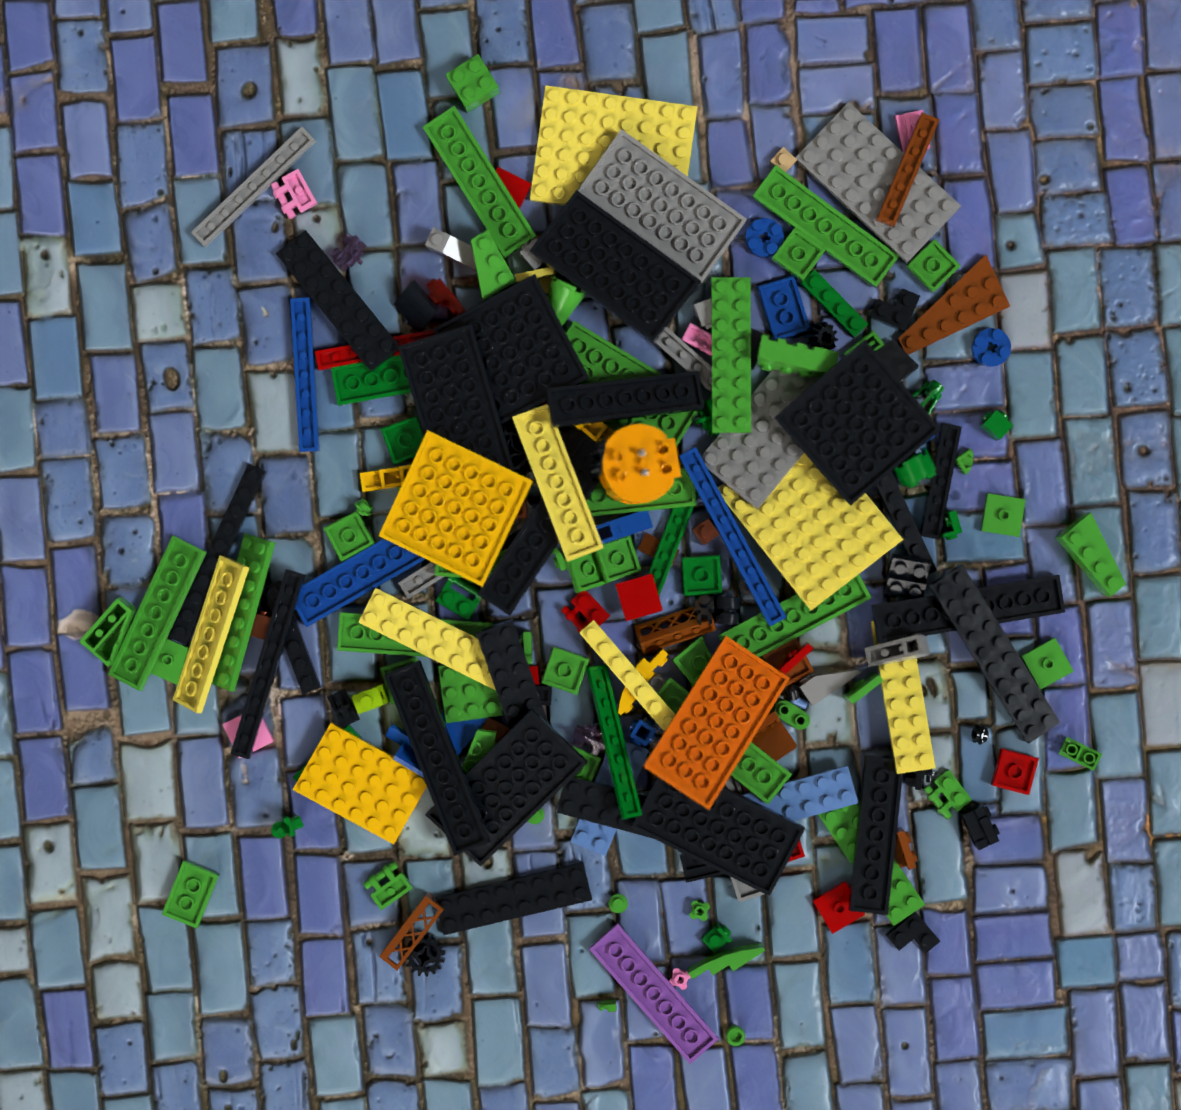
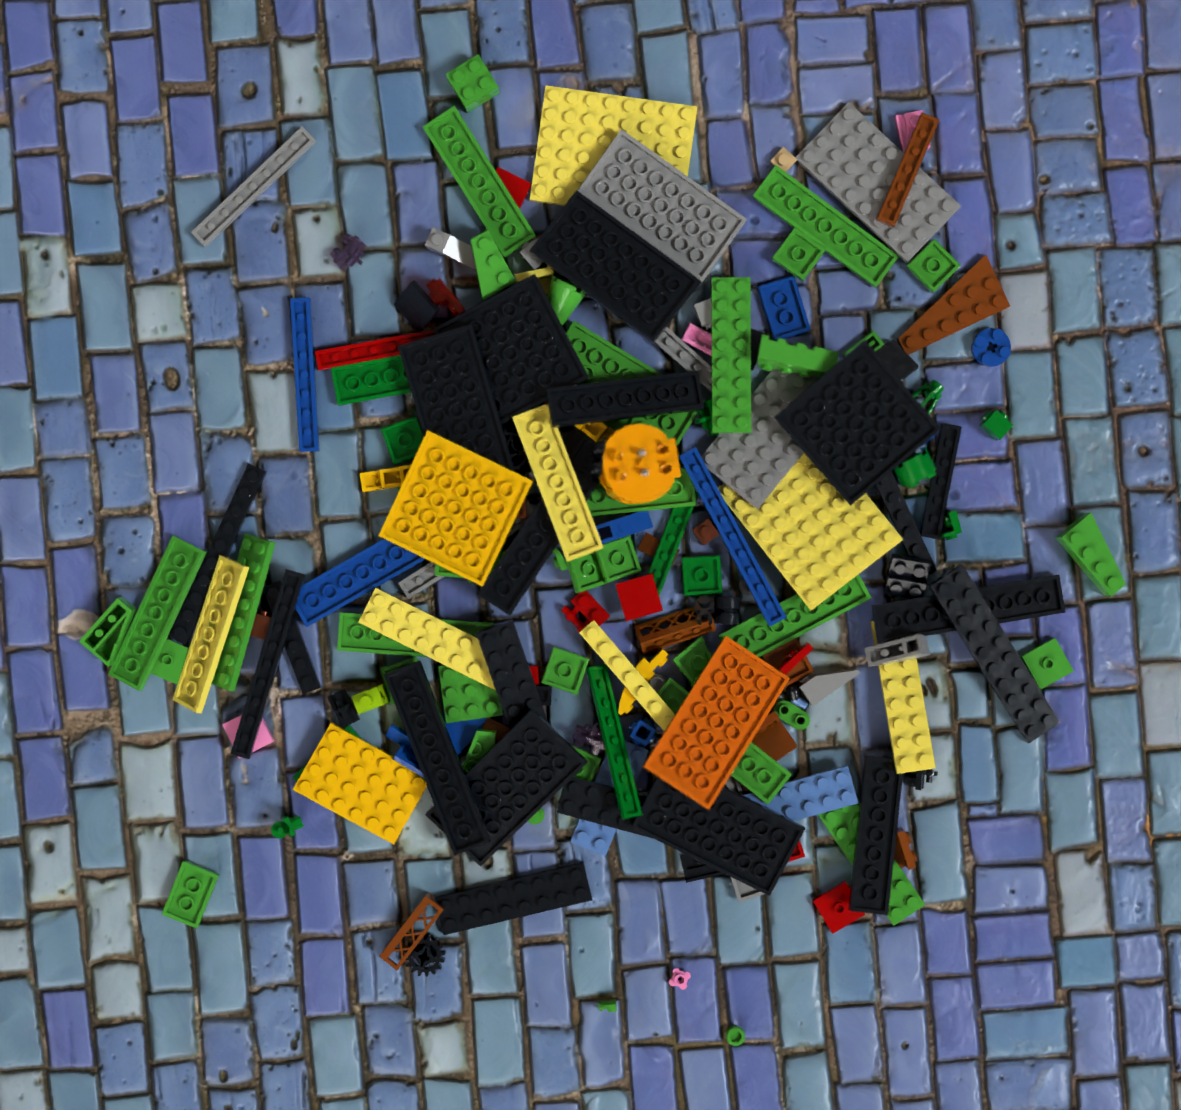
(298, 189): bright pink plate -> none
(338, 301): black plate -> none
(349, 536): bright green plate -> none
(363, 507): bright green plate -> none
(390, 891): bright green plate -> none
(456, 601): green plate -> none
(526, 642): bright green plate -> none
(618, 903): bright green plate -> none
(653, 993): medium lavender plate -> none
(699, 905): bright green plate -> none
(717, 937): green bracket -> none
(733, 957): bright green slope -> none
(755, 243): blue plate -> none
(821, 336): black gear -> none
(834, 303): green plate -> none
(862, 687): bright green plate -> none
(898, 315): black plate -> none
(913, 928): black plate -> none
(951, 789): bright green plate -> none
(965, 461): bright green tile -> none
(979, 734): black plate -> none
(979, 826): black brick -> none
(1002, 515): bright green plate -> none
(1014, 771): red plate -> none
(1080, 753): bright green slope -> none

